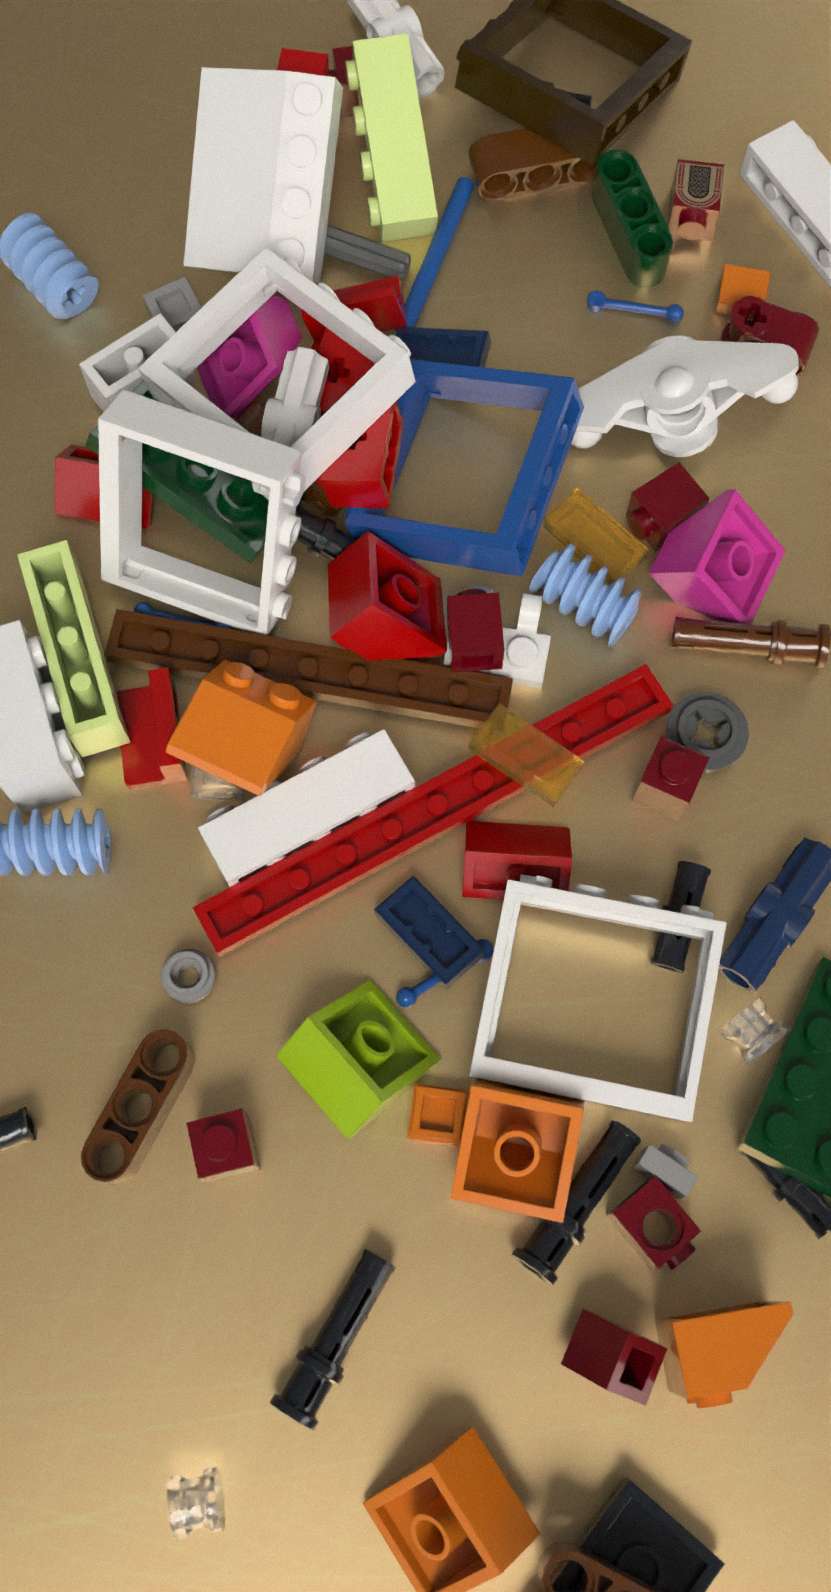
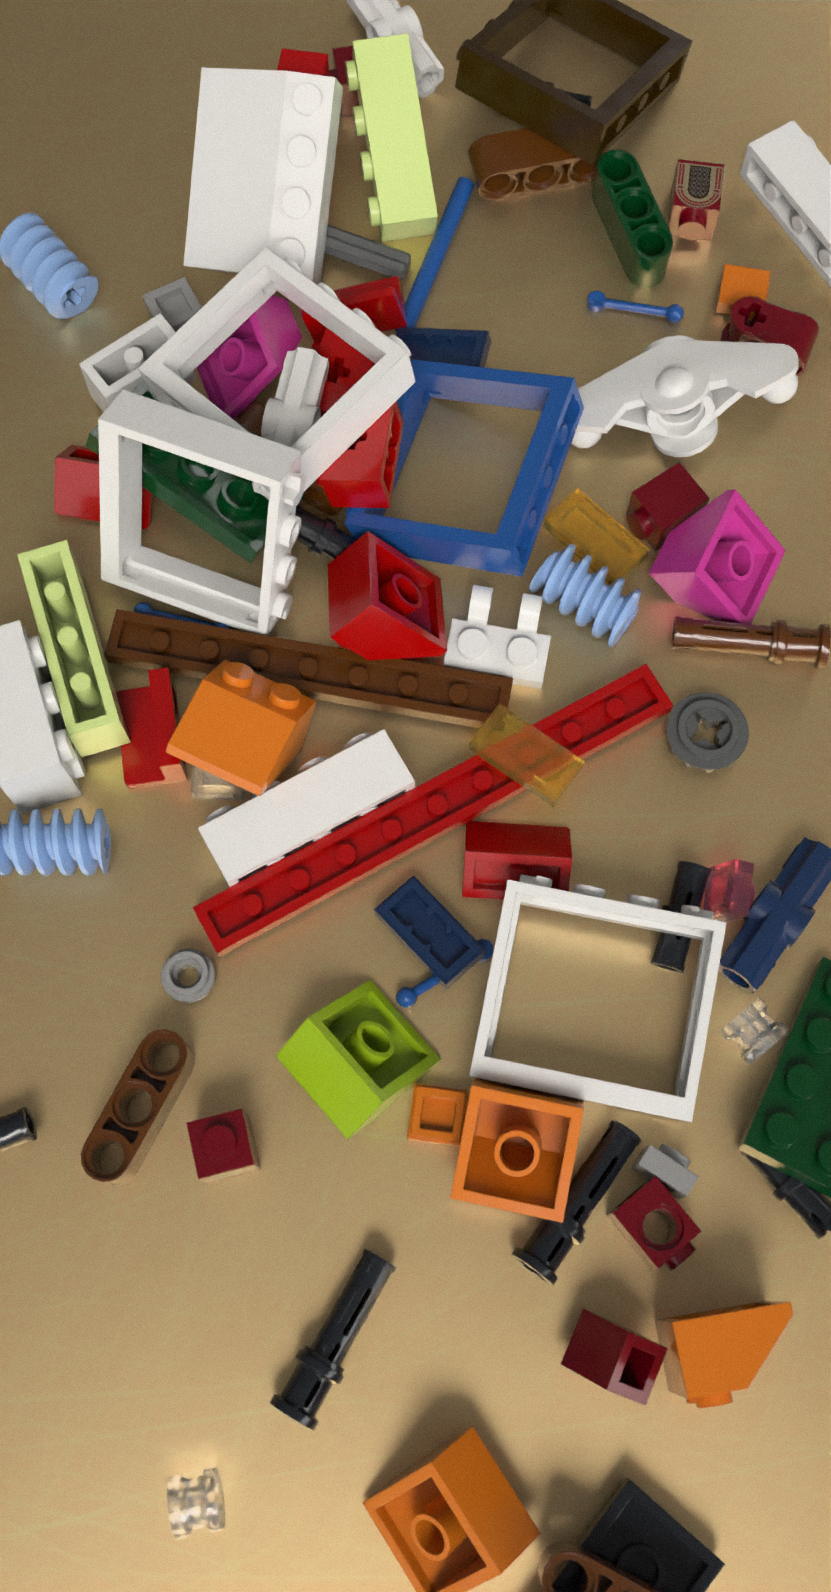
(475, 631): dark red brick -> none
(670, 778): dark red brick -> none
(730, 890): none -> clear pink plate

